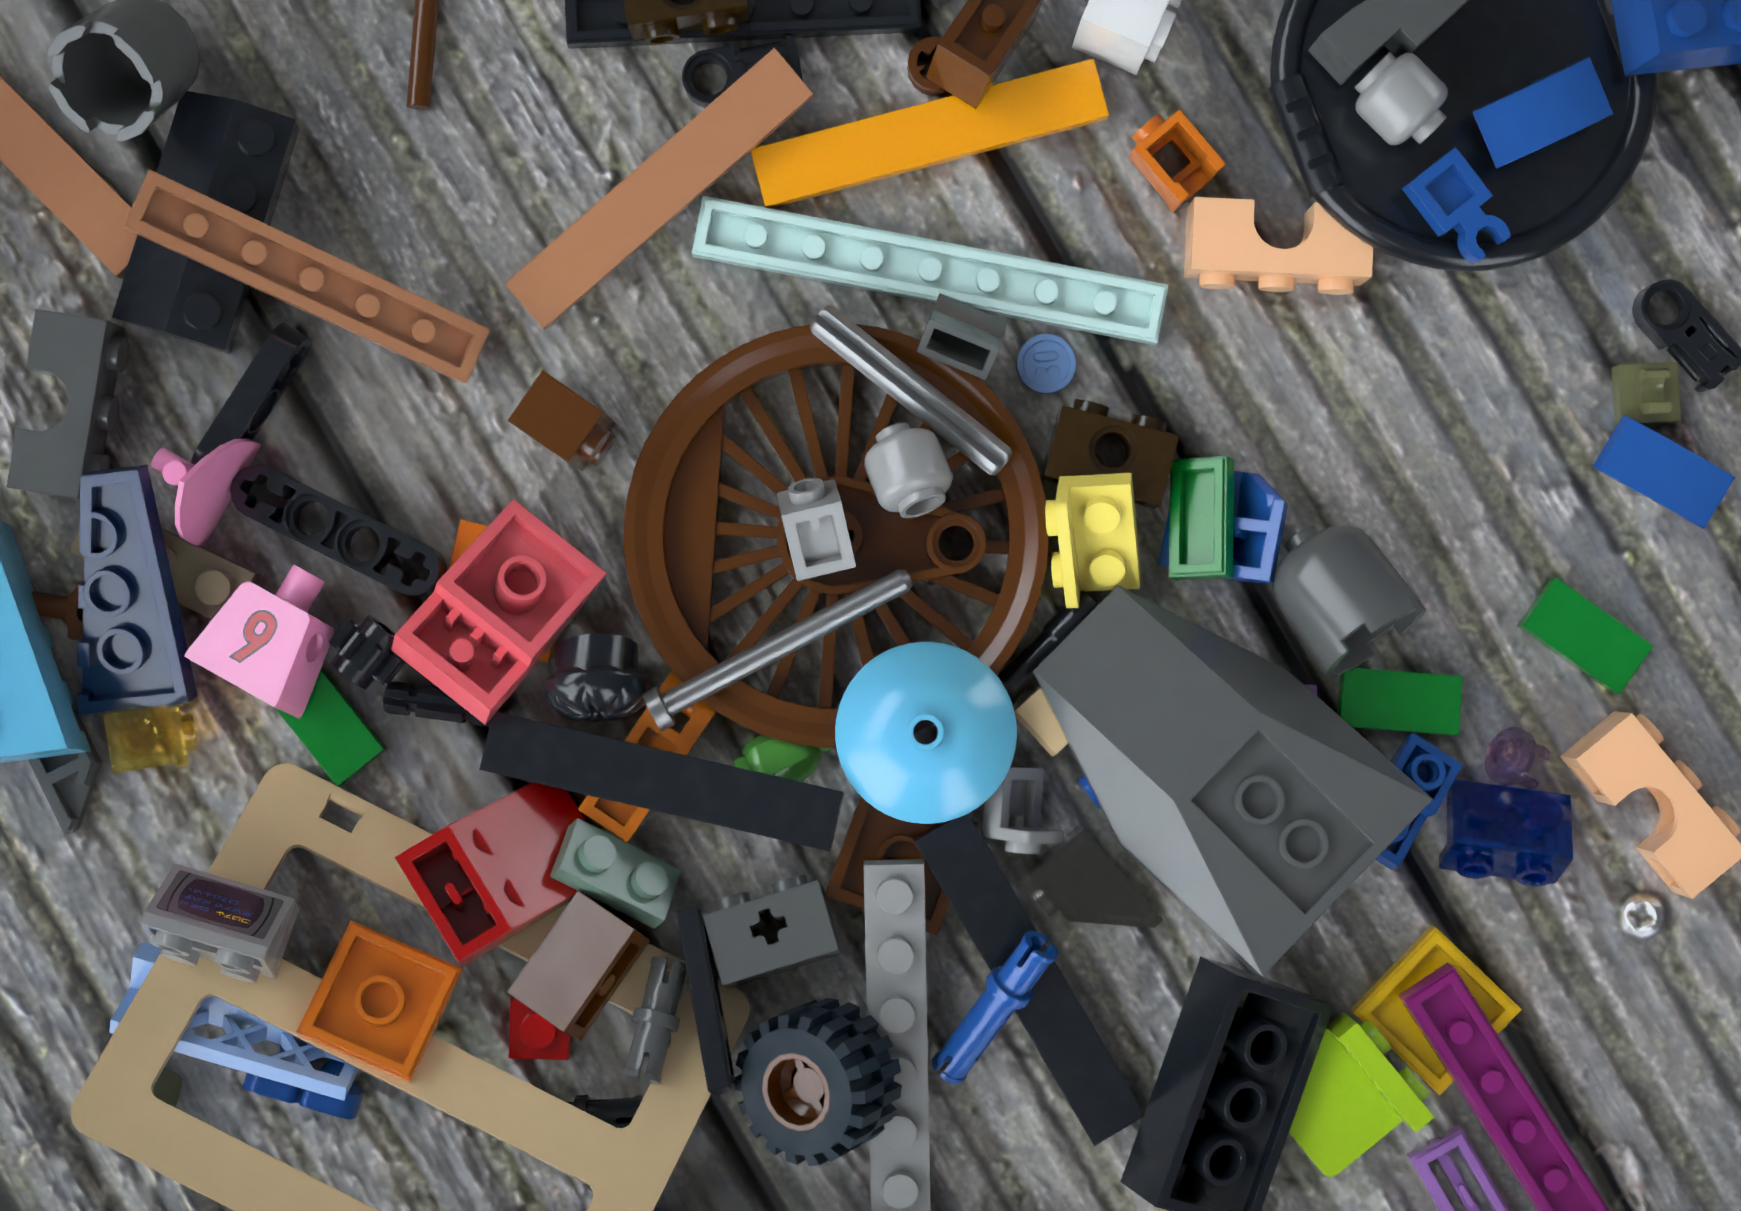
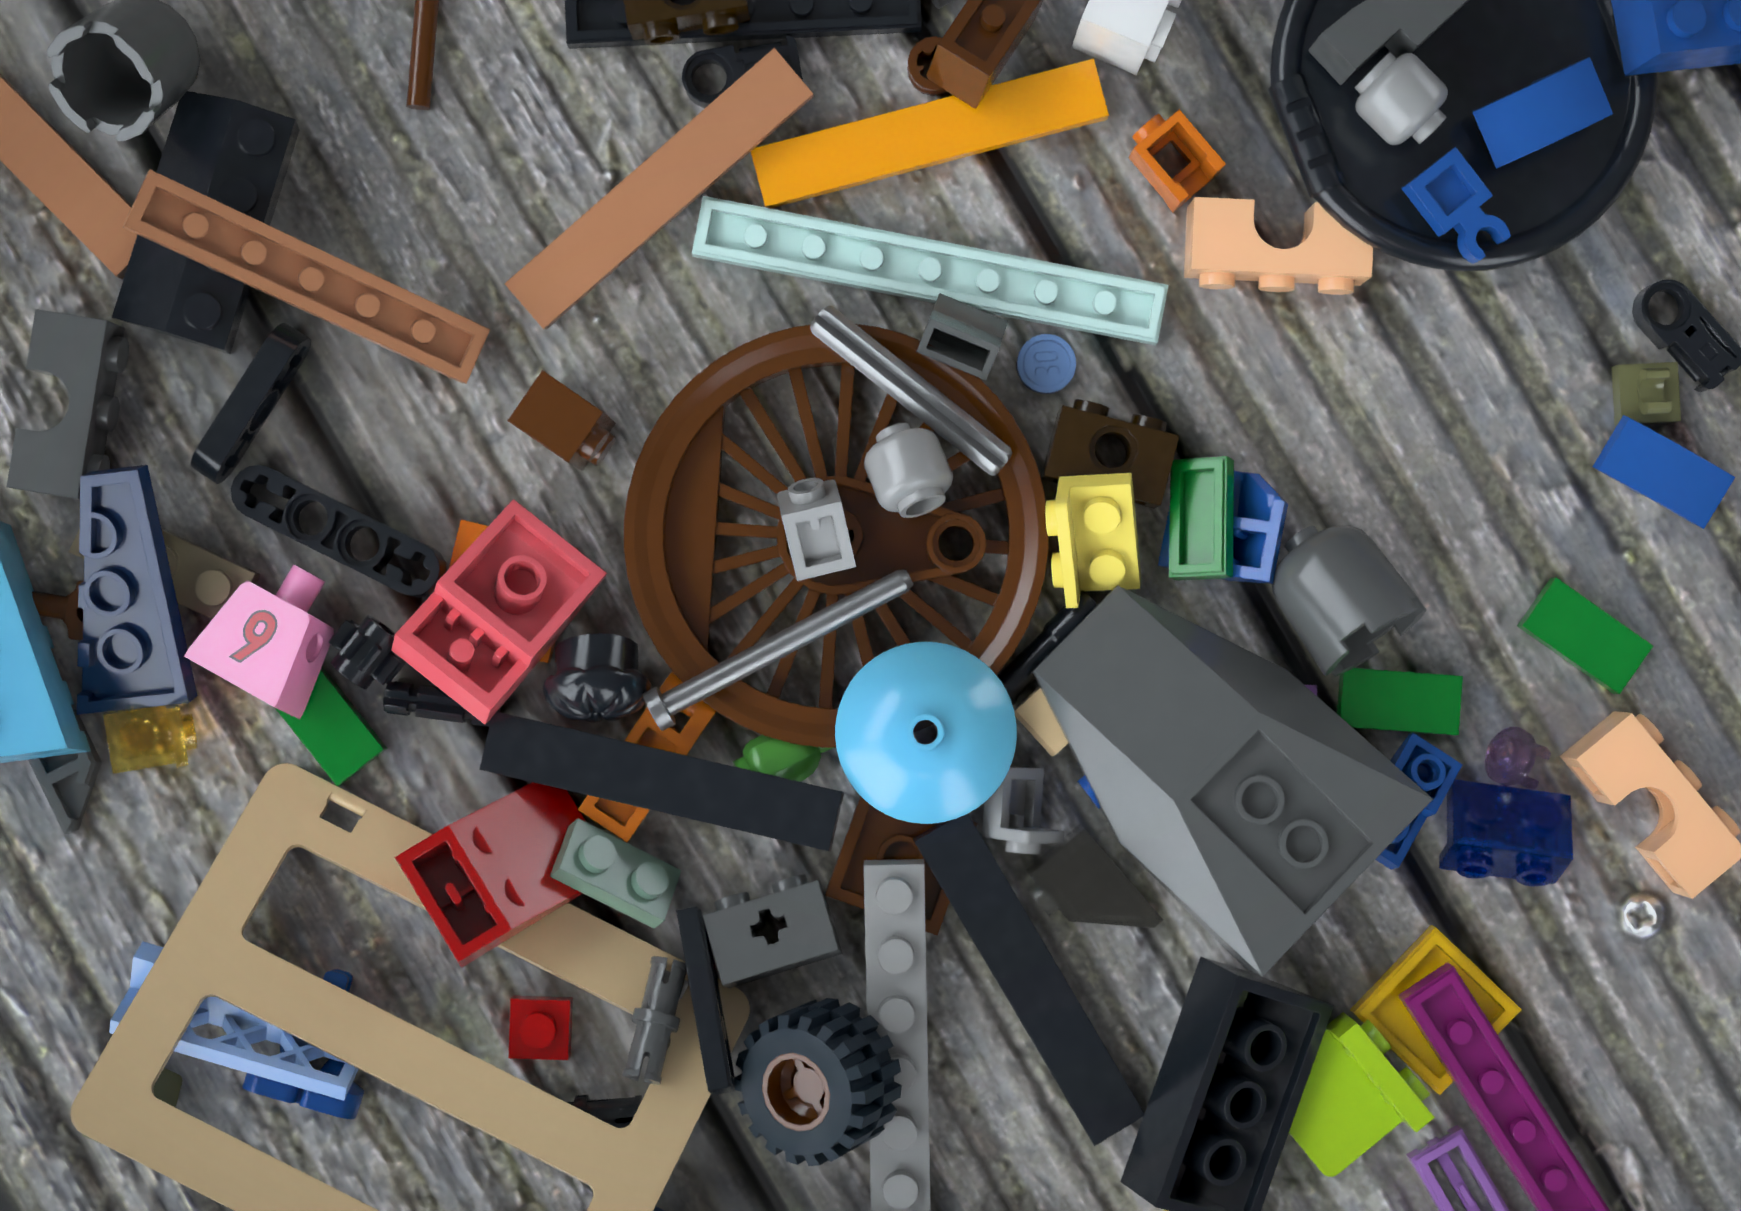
(204, 487): bright pink shield -> none
(220, 921): light grey slope -> none
(379, 1001): orange tile -> none
(578, 966): panel -> none
(1006, 991): blue pin -> none

